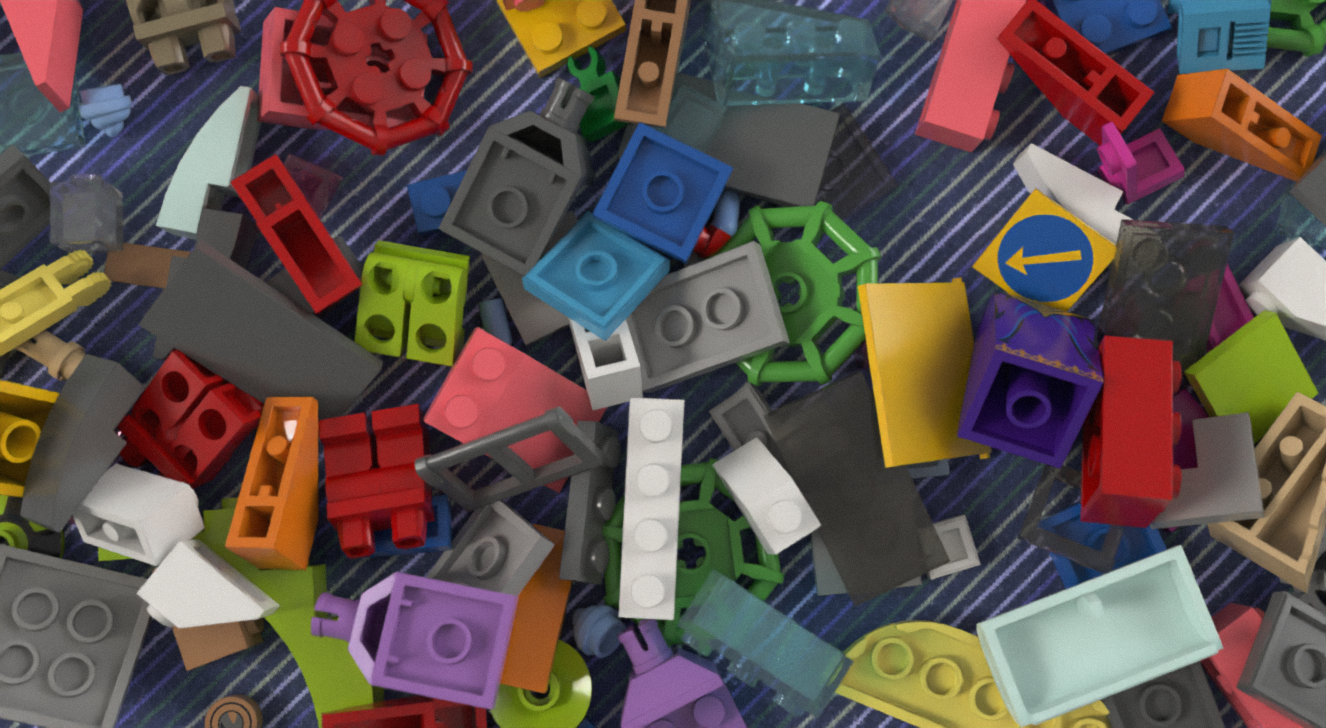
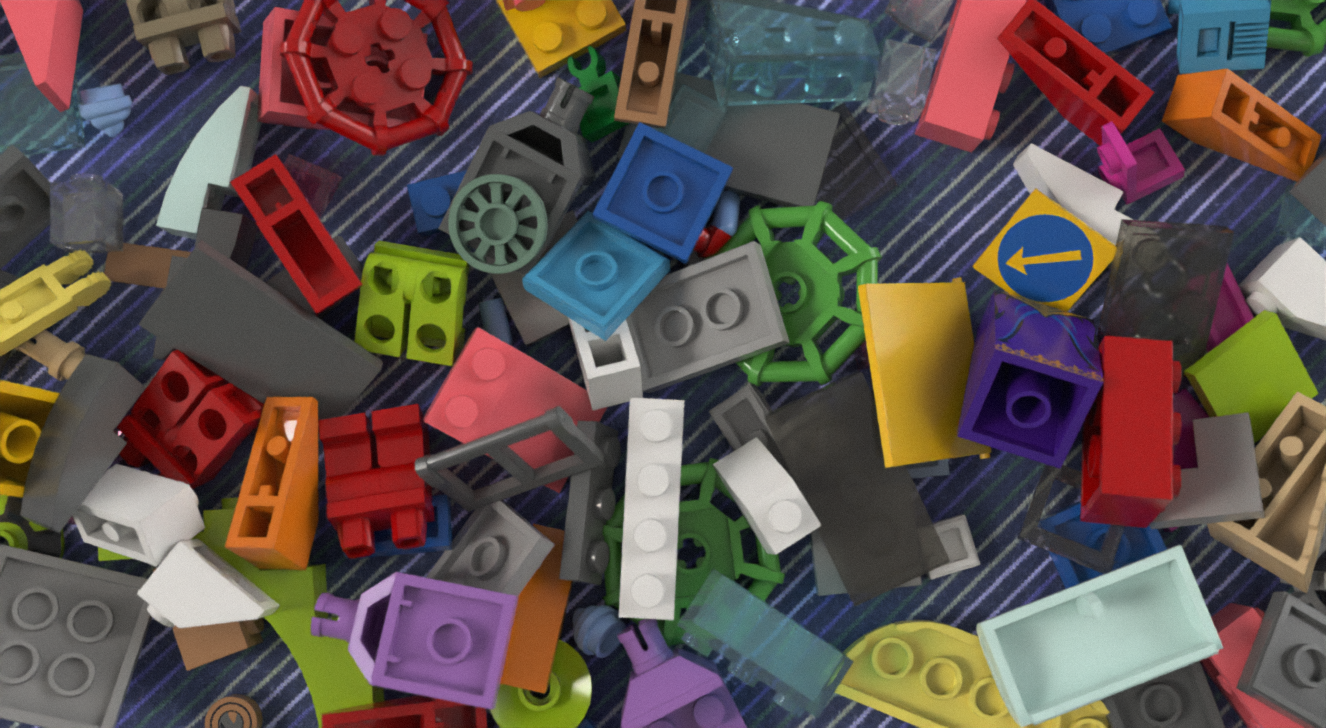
(497, 223): none -> sand green wheel
(901, 82): none -> clear brick

